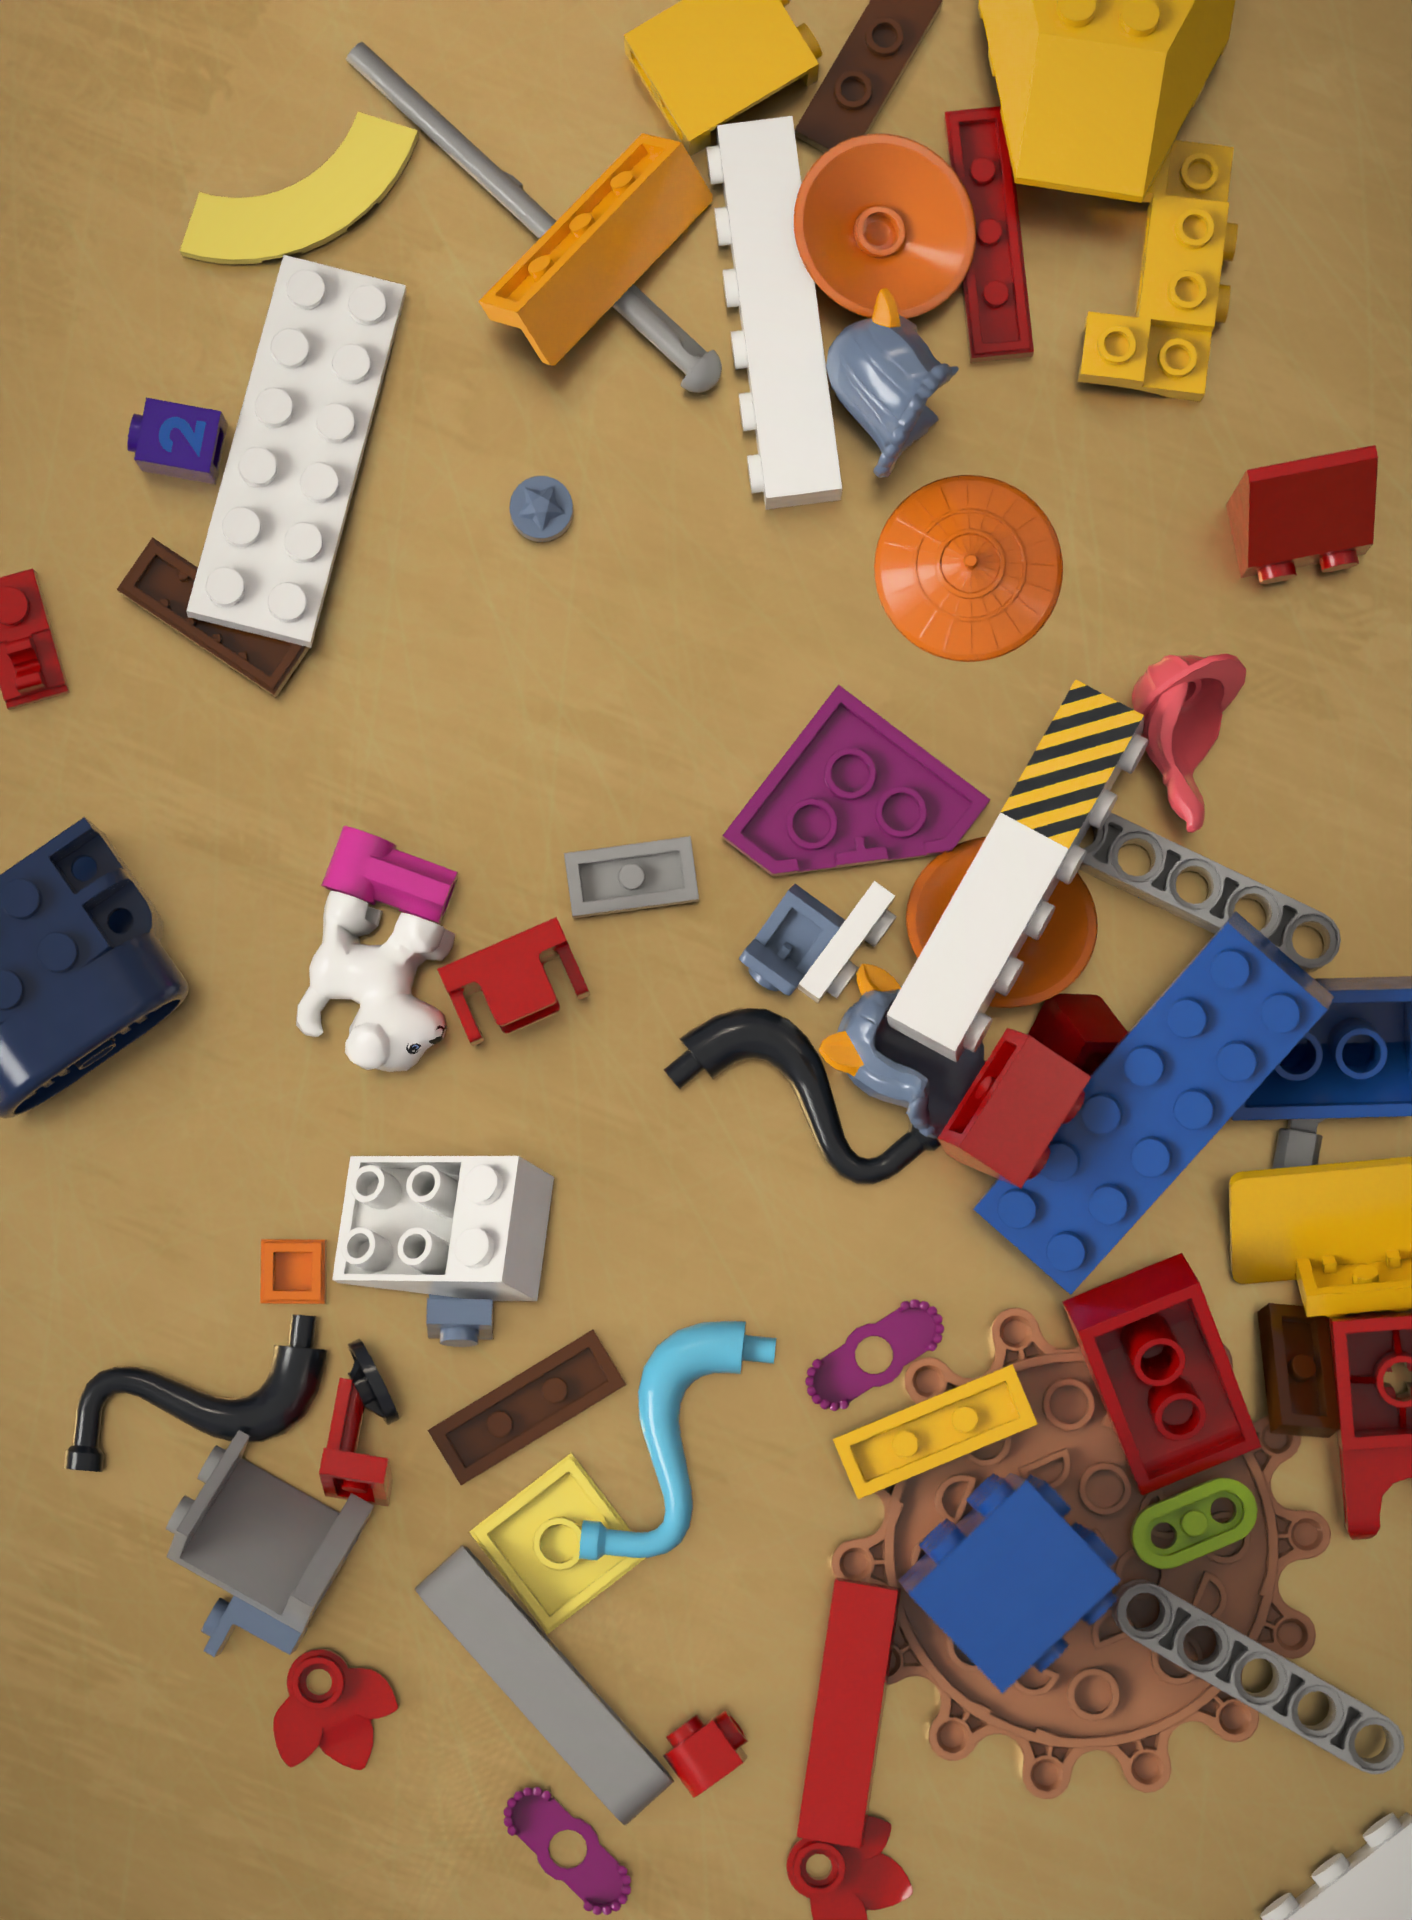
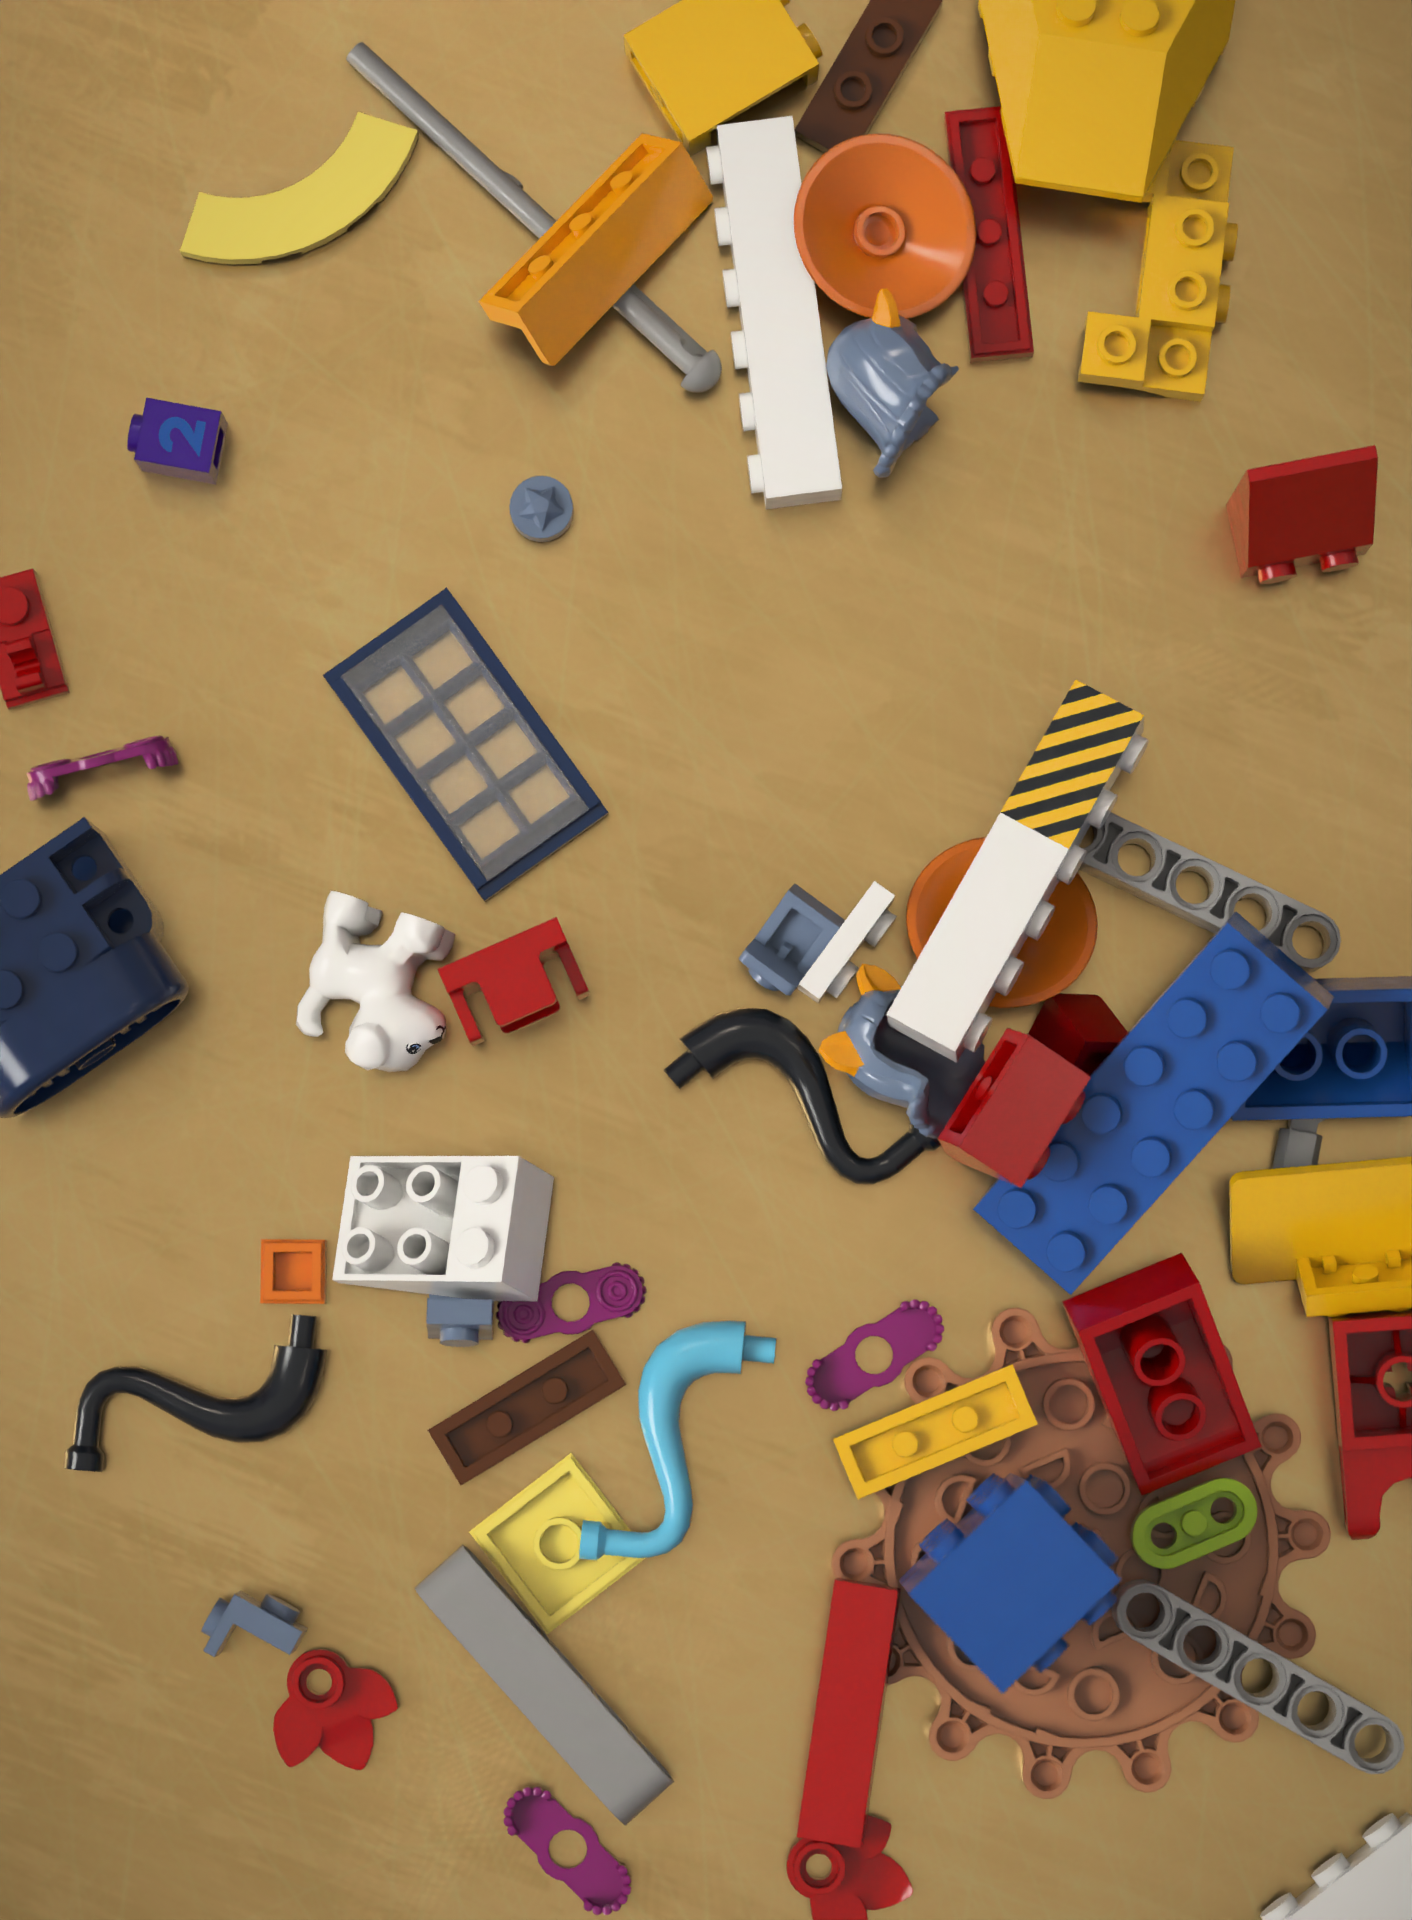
(155, 751): none -> magenta piece
(163, 585): reddish brown plate -> none
(263, 1536): light grey panel -> none
(296, 451): white plate -> none
(342, 1468): red piece -> none
(379, 873): dark pink piece -> none
(465, 744): none -> clear piece
(611, 1293): none -> magenta piece
(631, 877): light grey plate -> none
(706, 1751): red plate -> none
(853, 797): magenta plate -> none
(968, 568): orange hat -> none
(1183, 720): coral piece -> none
(1298, 1372): reddish brown plate -> none

